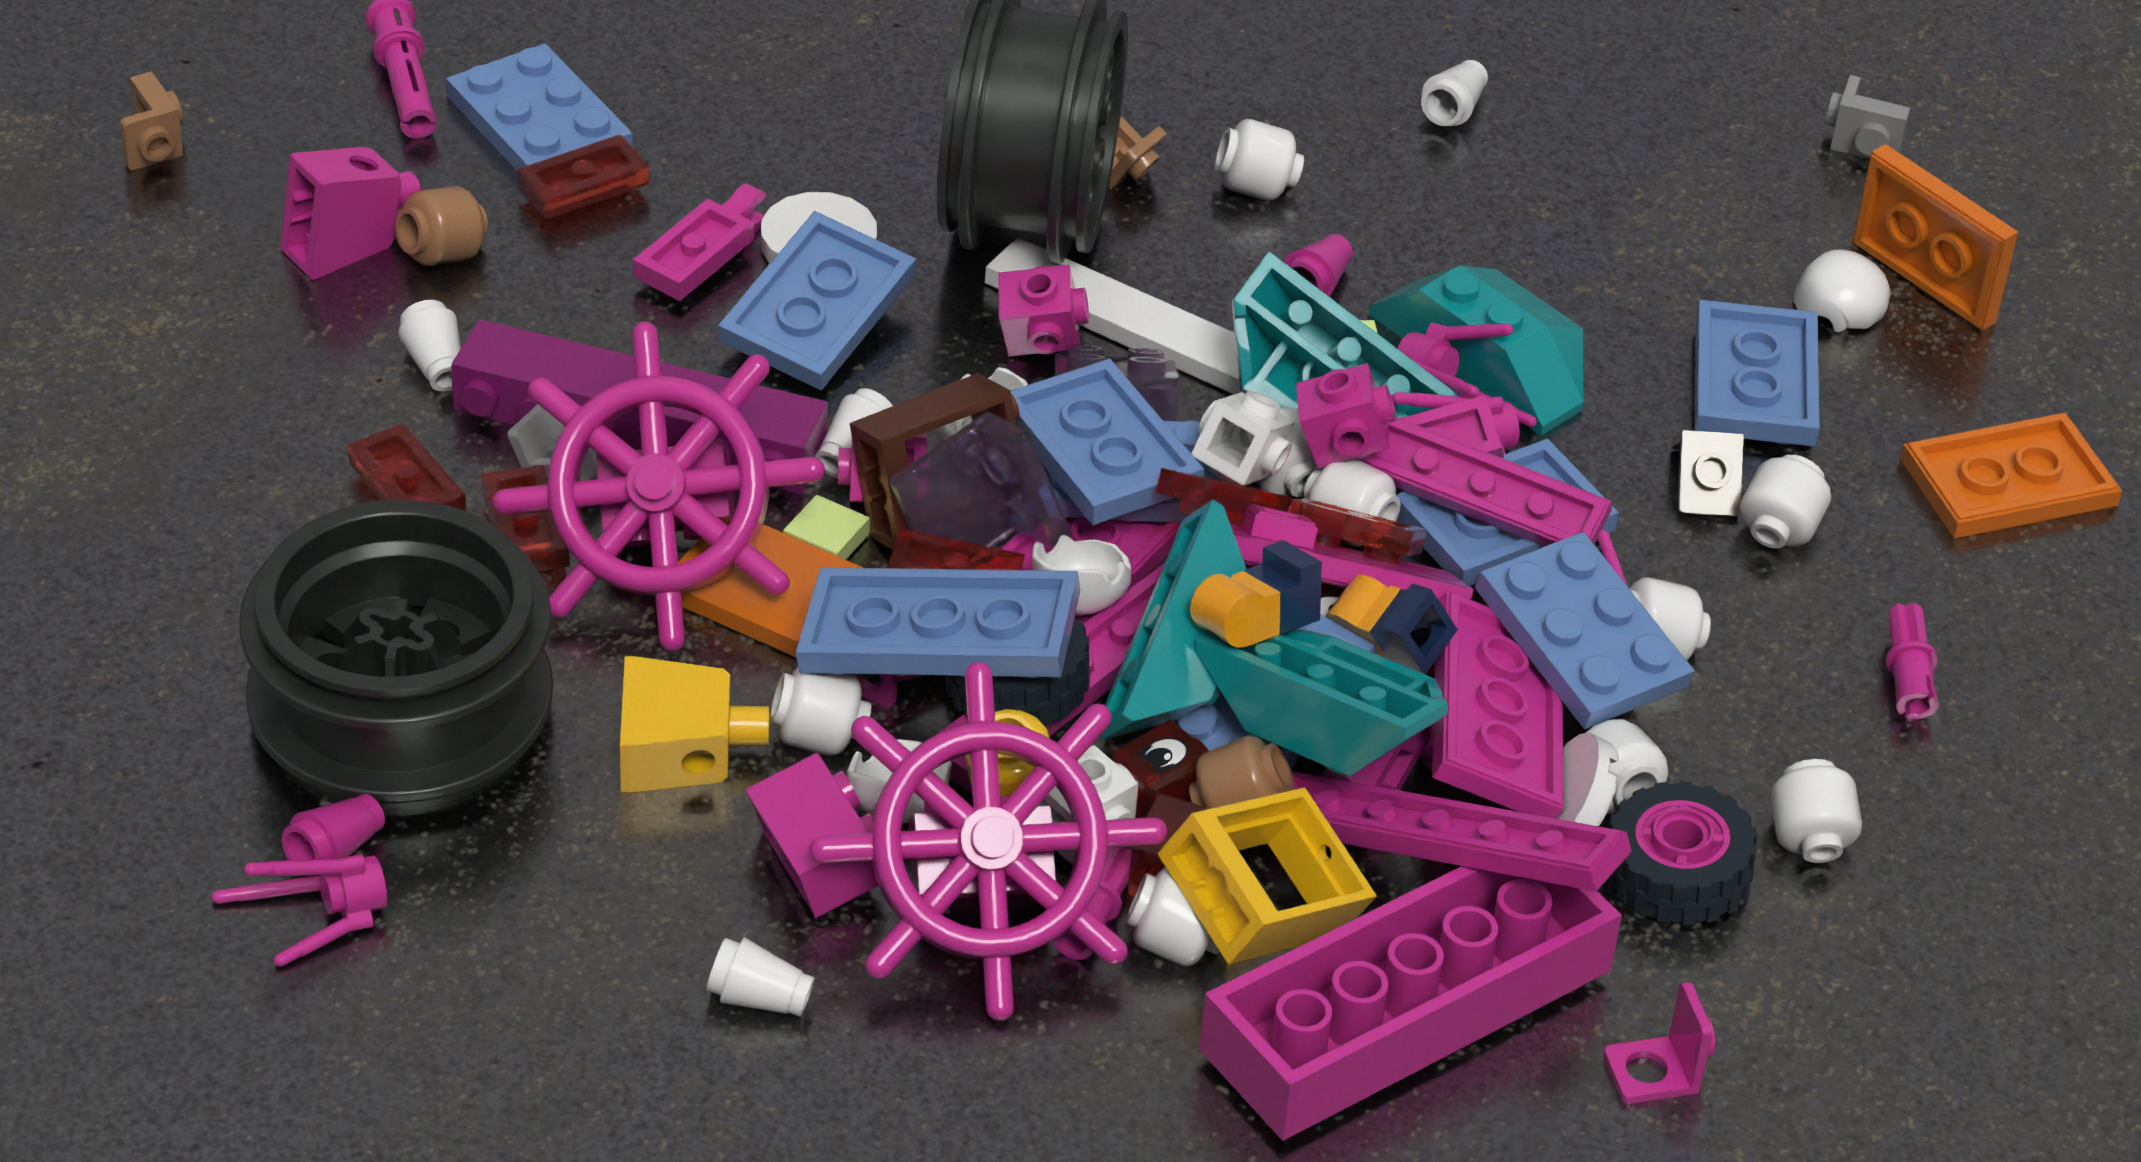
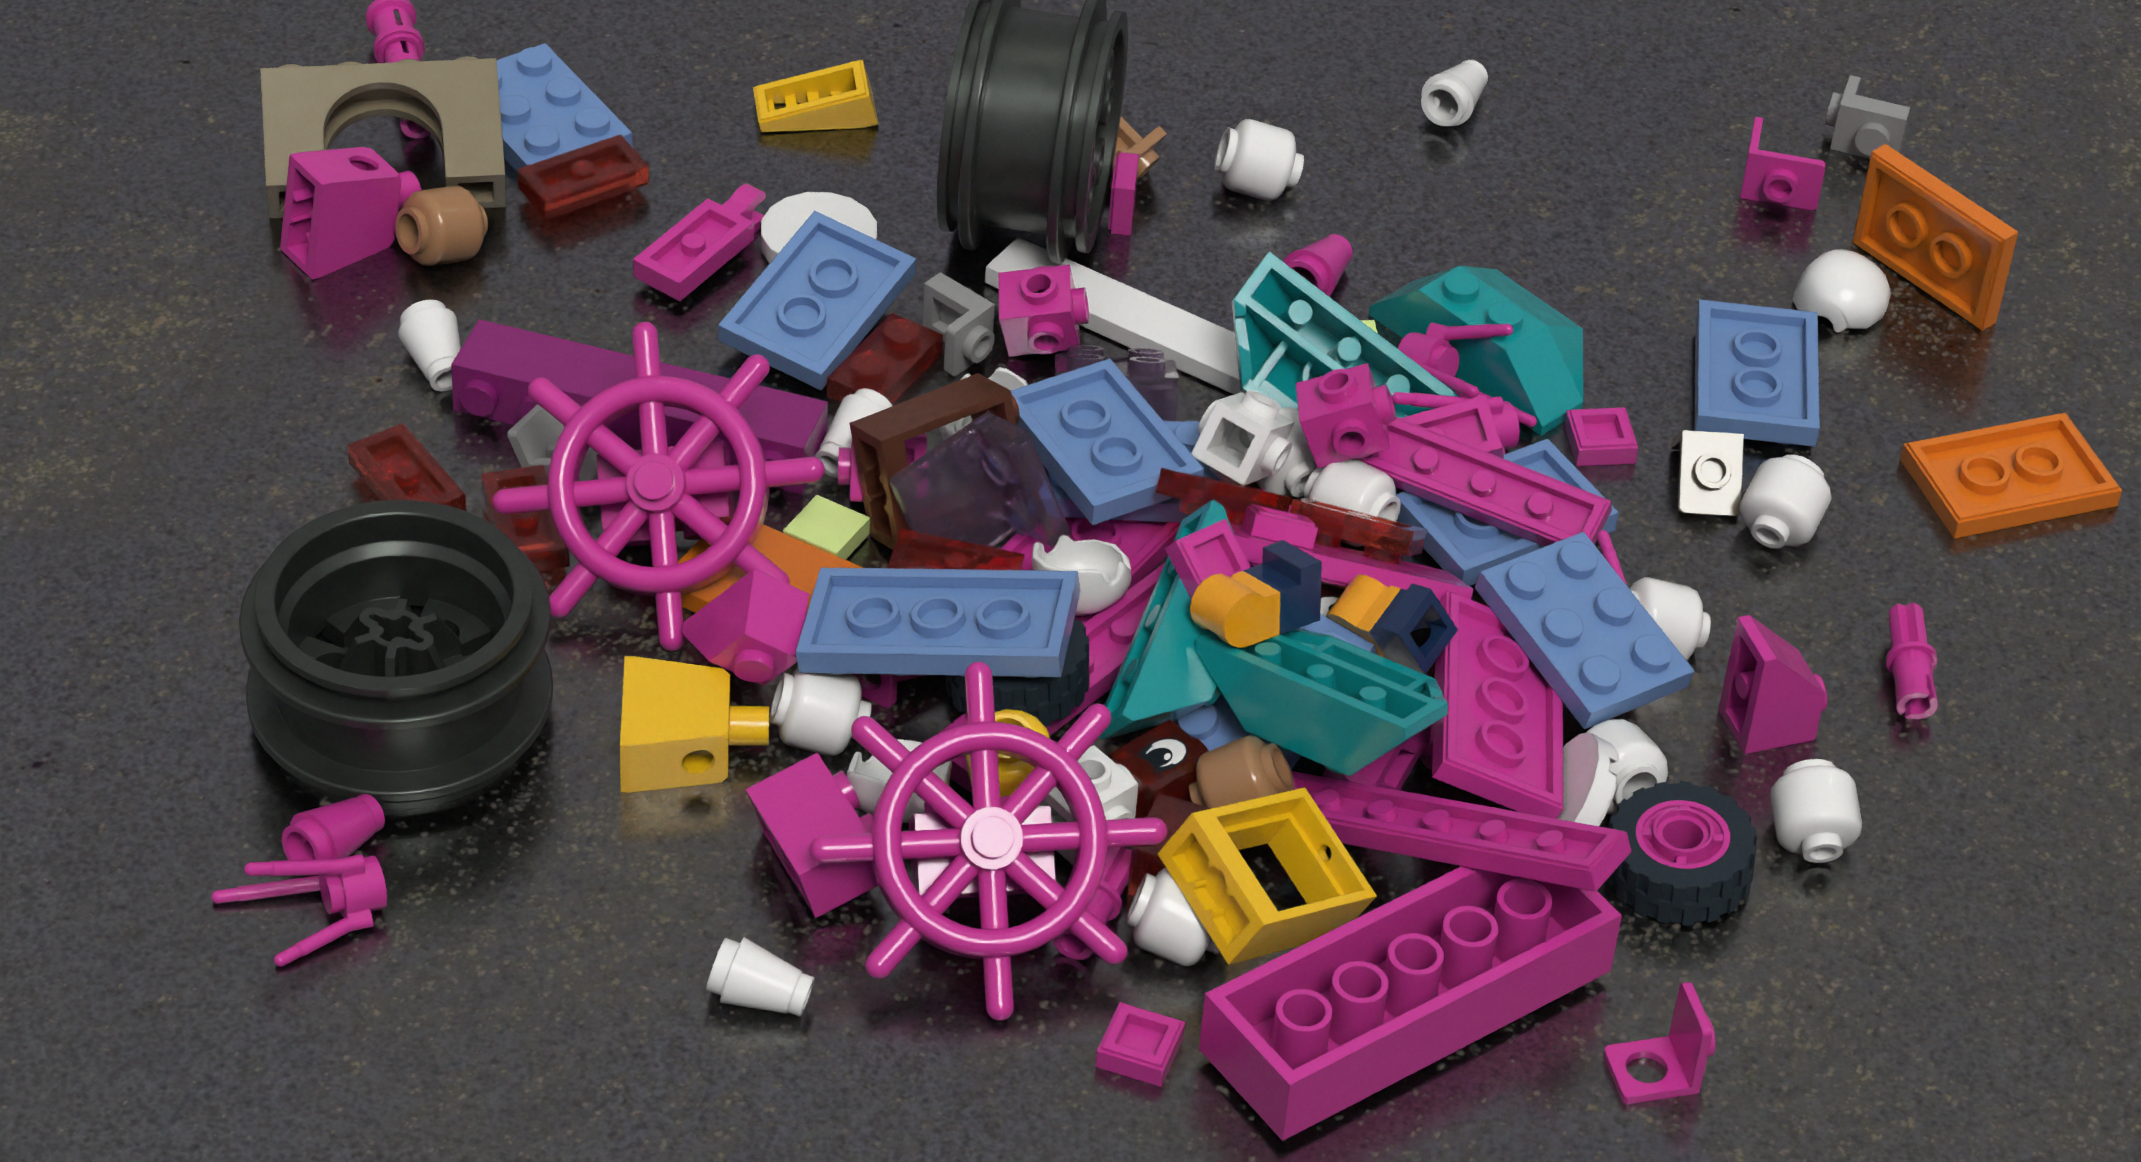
(155, 127): medium nougat bracket -> none
(449, 98): none -> dark tan arch
(751, 627): none -> dark pink slope
(827, 98): none -> yellow slope
(887, 360): none -> clear red plate
(962, 319): none -> light grey bracket
(1123, 193): none -> dark pink tile
(1140, 1044): none -> dark pink tile
(1205, 554): none -> dark pink tile
(1600, 436): none -> dark pink tile
(1769, 690): none -> dark pink slope
(1781, 177): none -> dark pink bracket

